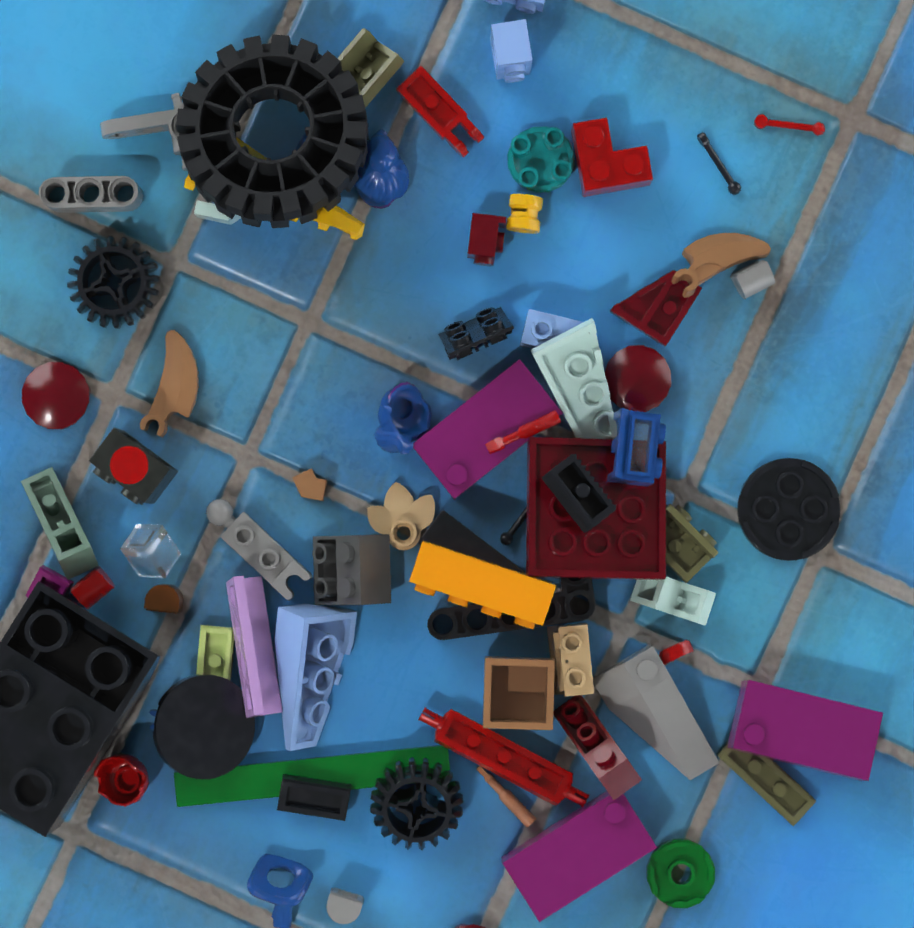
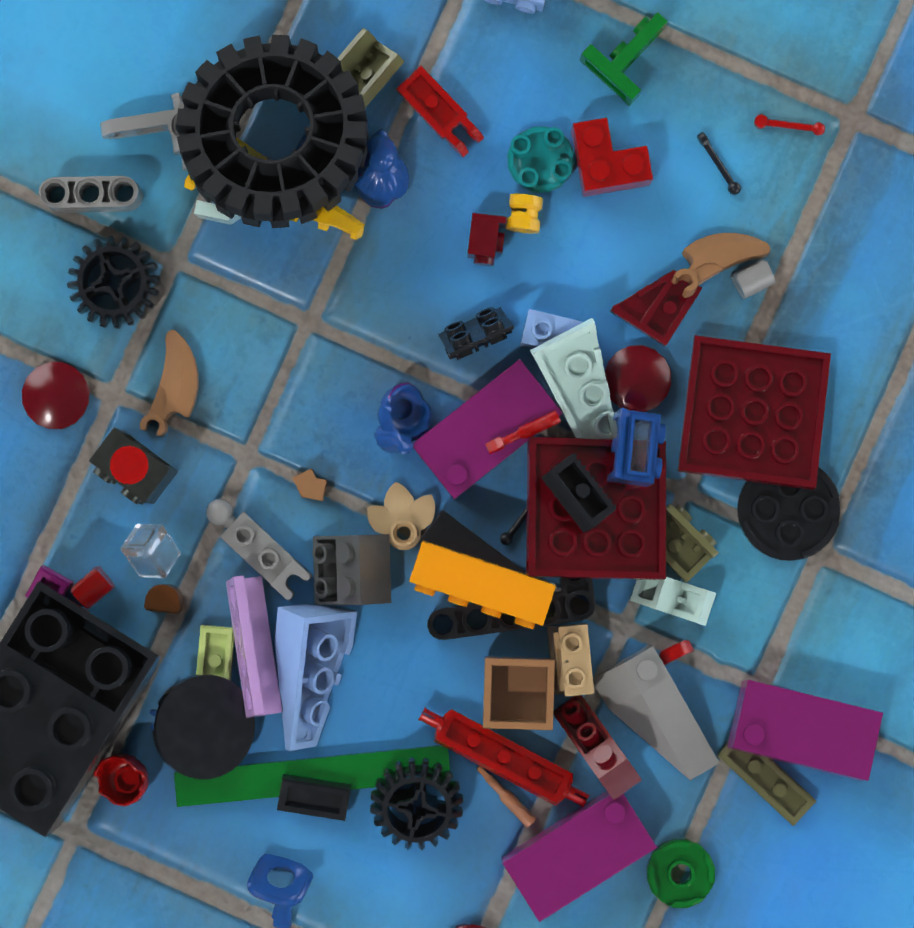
(60, 523): sand green slope -> none
(344, 906): light grey brick -> none
(511, 50): light blue brick -> none
(623, 56): none -> green bracket
(754, 412): none -> dark red plate

